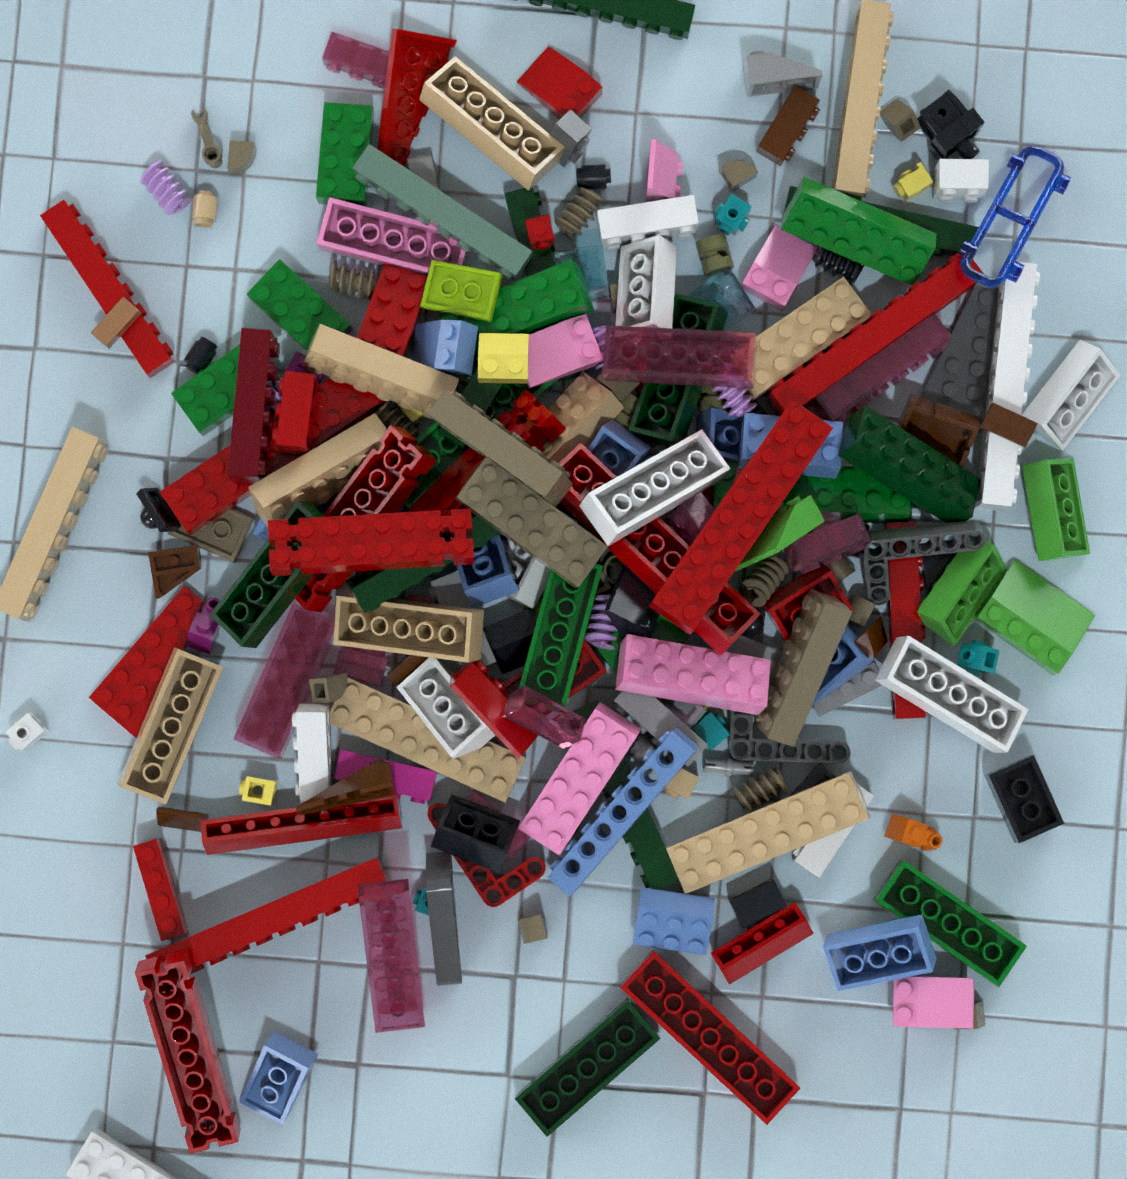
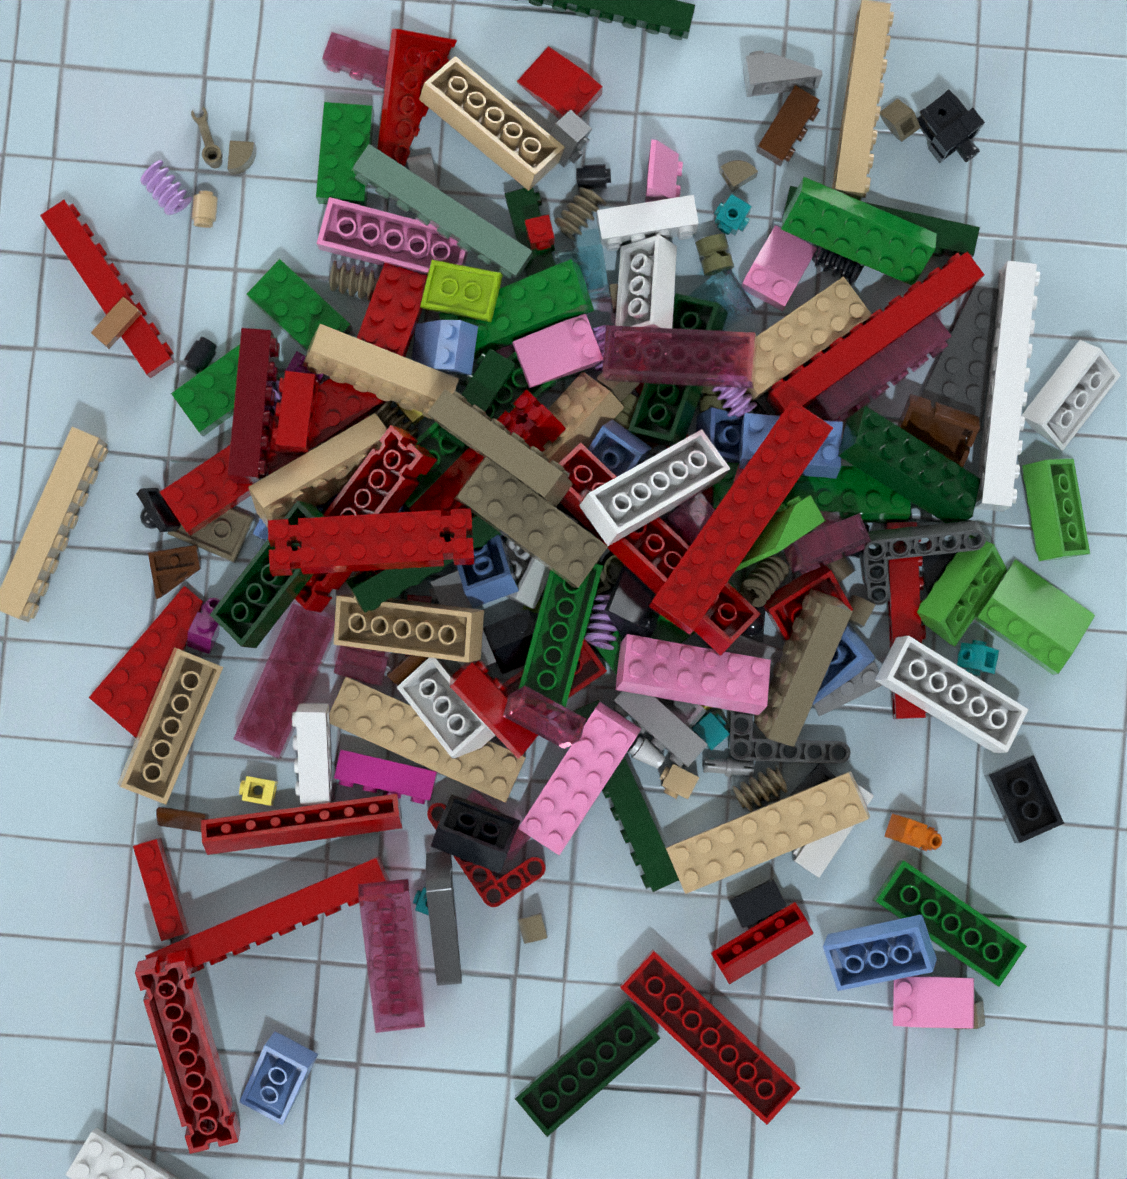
(26, 732): white brick -> none
(328, 687): dark tan brick -> none
(363, 785): reddish brown wedge -> none
(503, 358): light yellow slope -> none
(570, 879): medium blue brick -> none
(673, 921): medium blue brick -> none
(873, 638): reddish brown slope -> none
(913, 182): light yellow brick -> none
(960, 180): white brick -> none
(1008, 425): reddish brown slope -> none
(1011, 268): clear blue bar -> none

